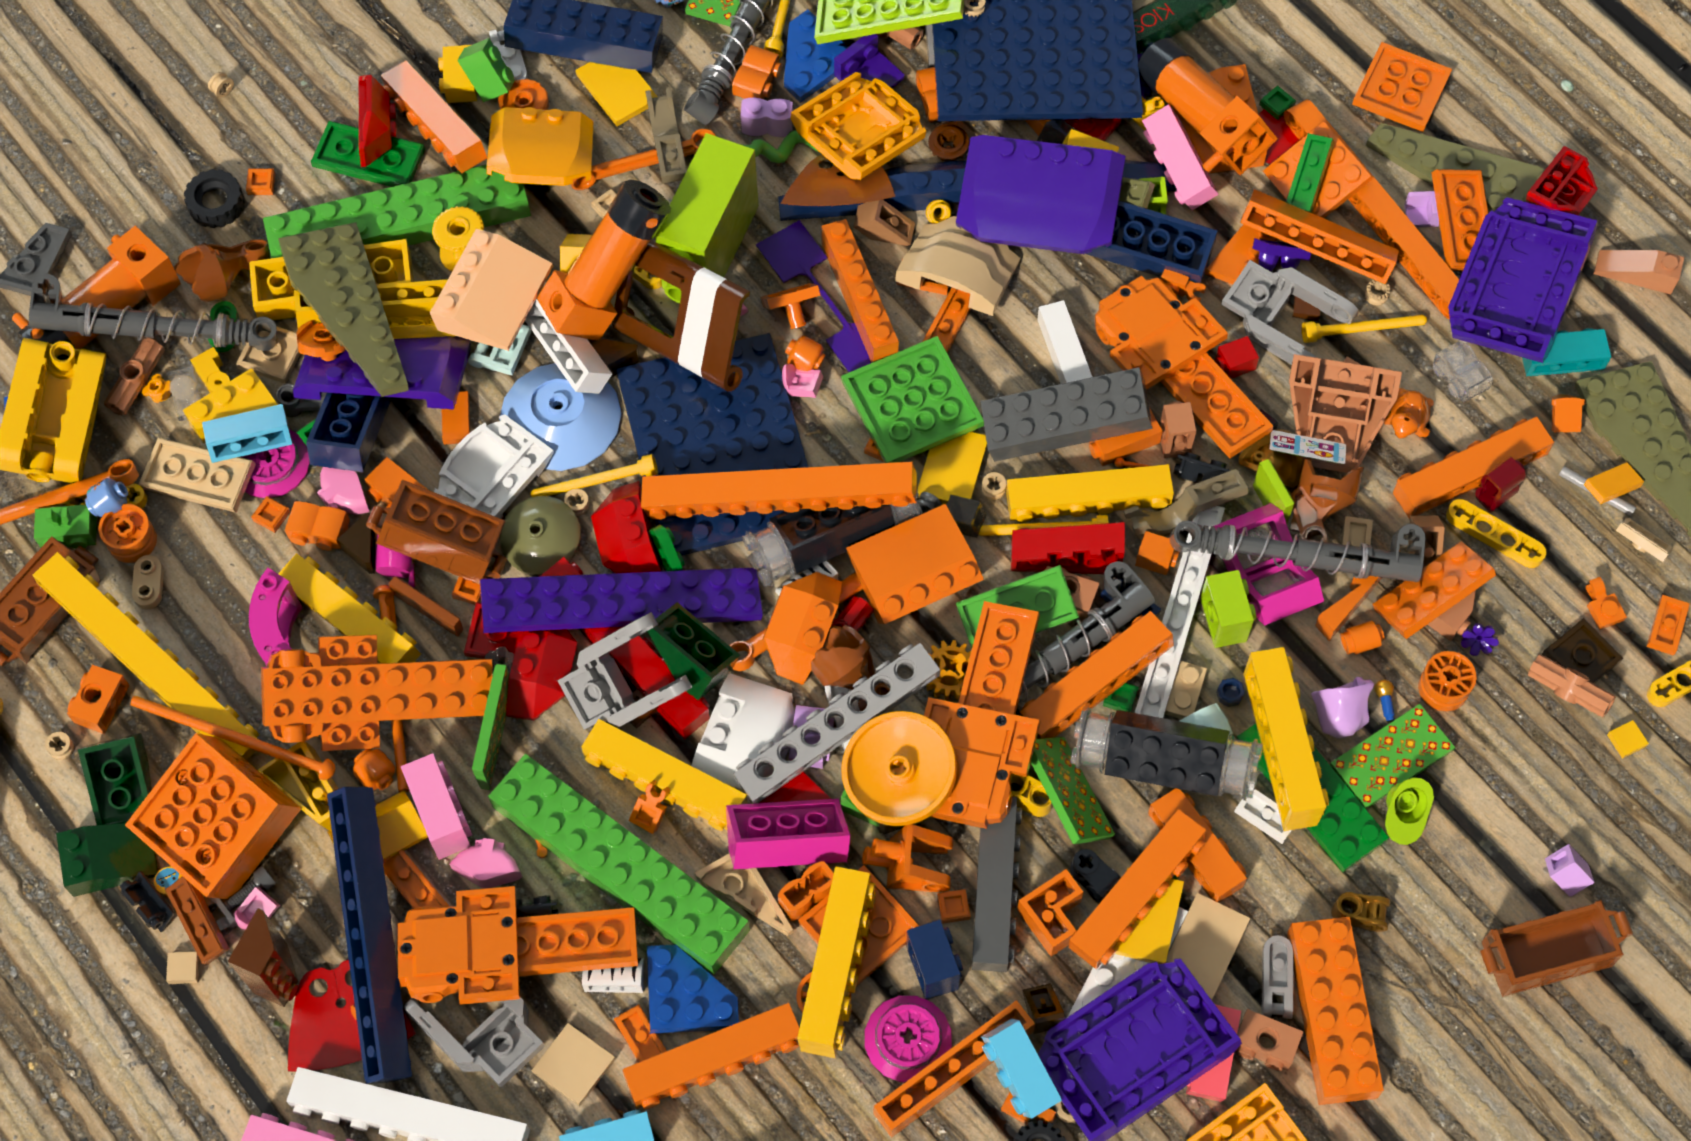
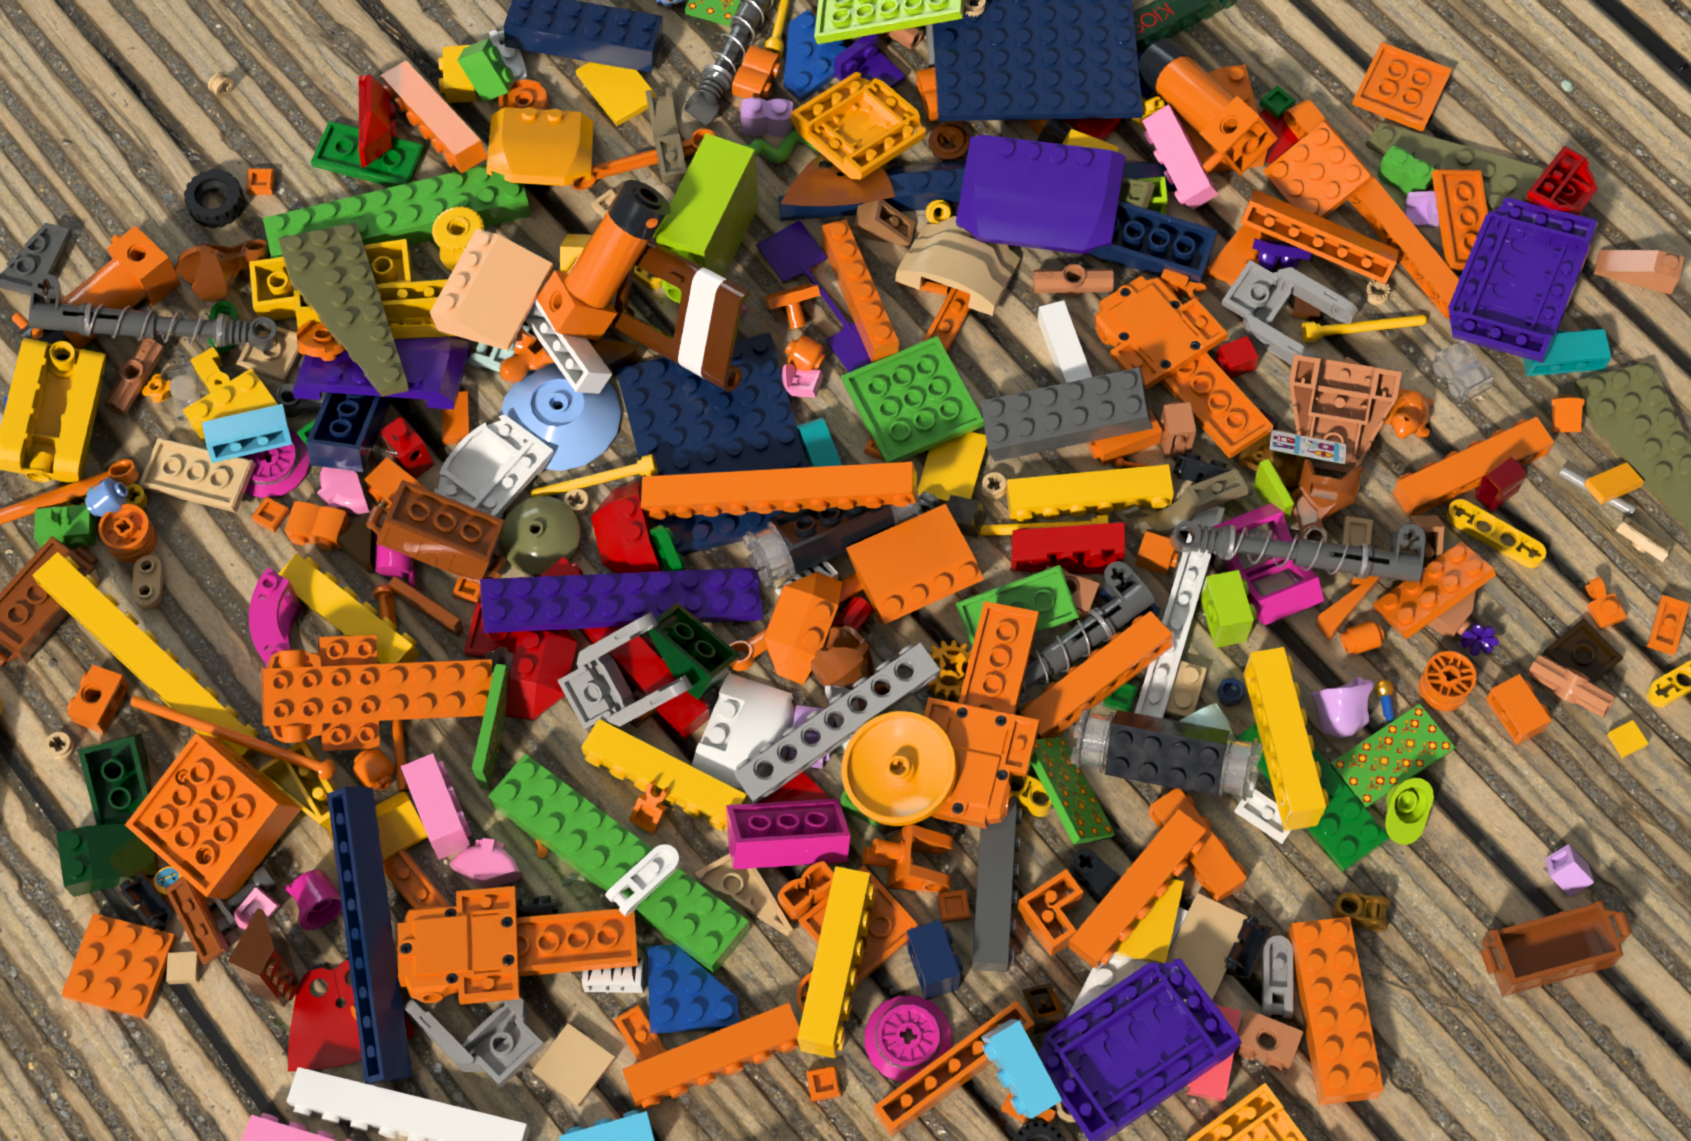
(119, 966): none -> orange plate
(316, 899): none -> dark pink hat
(401, 442): none -> red torso
(527, 355): none -> orange animal
(644, 878): none -> white plate
(818, 444): none -> teal beam
(823, 1083): none -> orange tile
(1058, 280): none -> nougat piece
(1246, 953): none -> black hinge
(1310, 172): green plate -> none
(1404, 172): none -> bright green brick
(1519, 709): none -> orange brick

